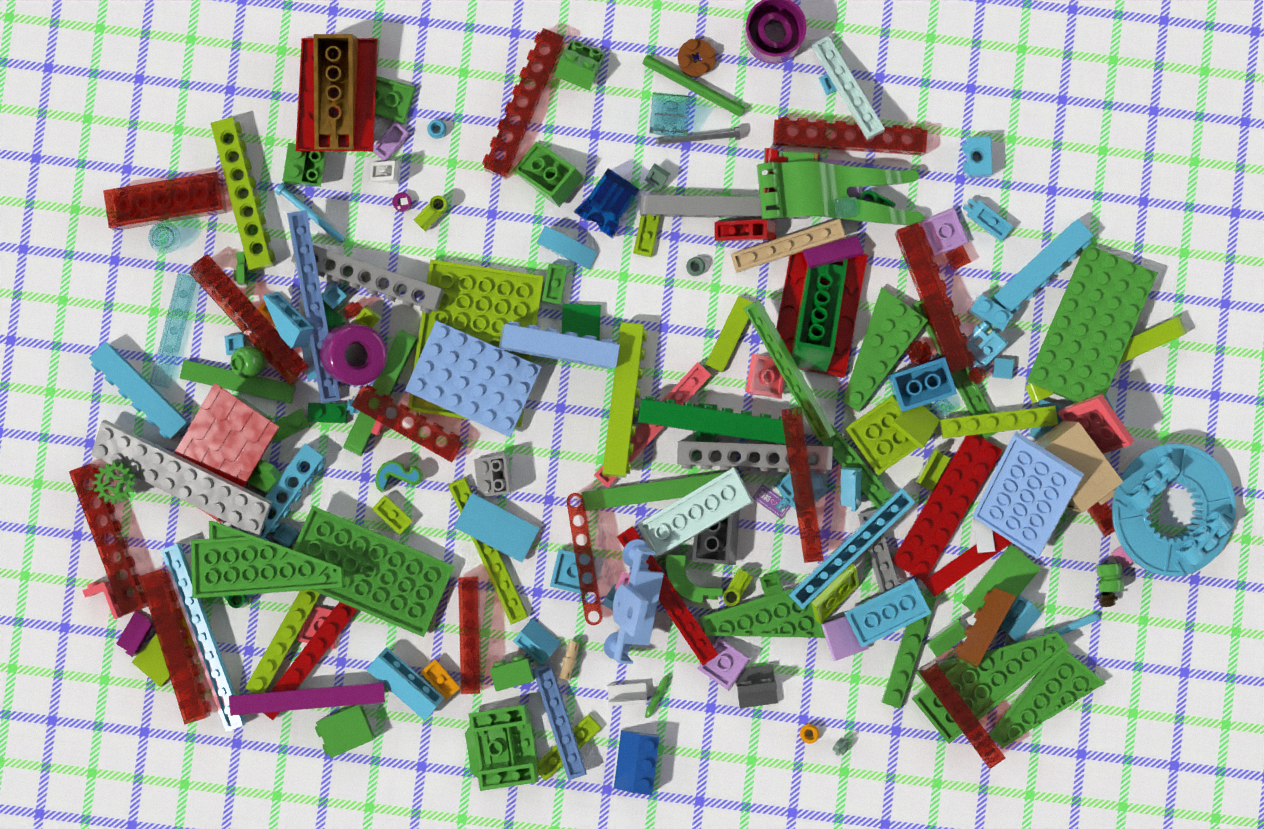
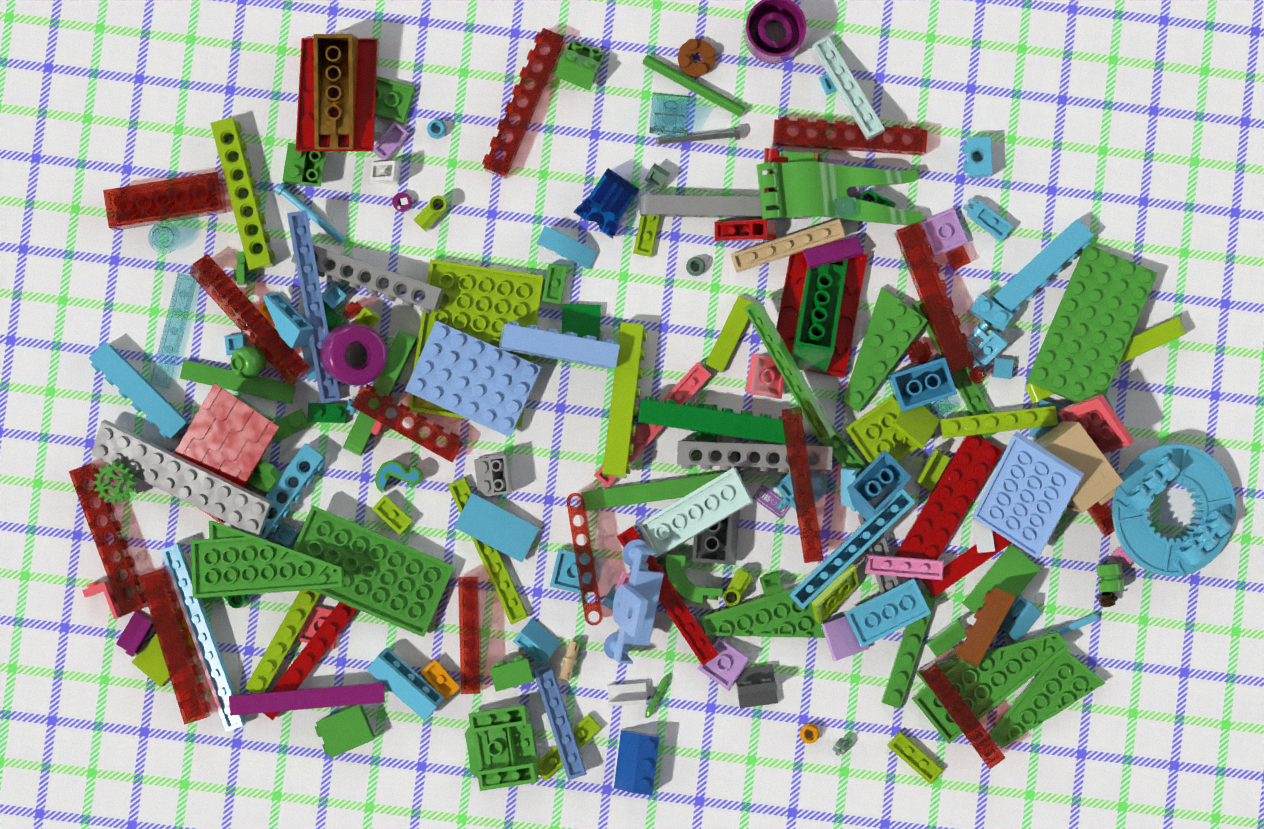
(548, 174): bright green slope -> none
(877, 485): none -> dark azure slope
(904, 567): none -> bright pink tile
(915, 757): none -> lime tile

